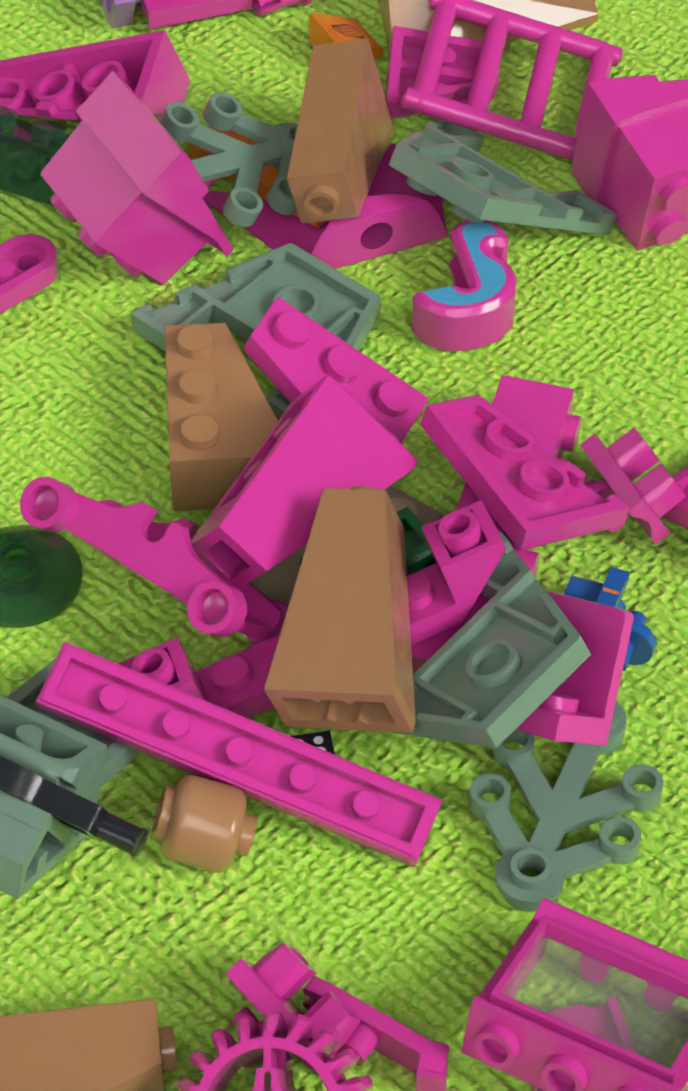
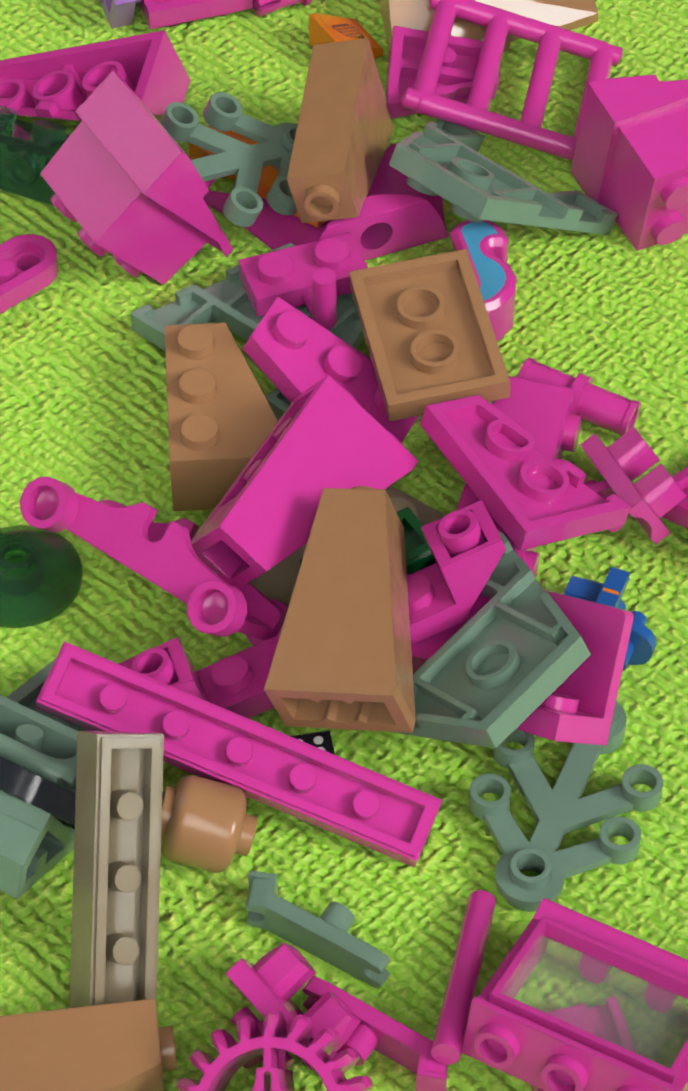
(116, 867): none -> dark tan slope
(303, 275): none -> dark pink plate
(320, 936): none -> sand green piece
(428, 333): none -> medium nougat plate
(463, 977): none -> dark pink bar
(589, 401): none -> dark pink pin

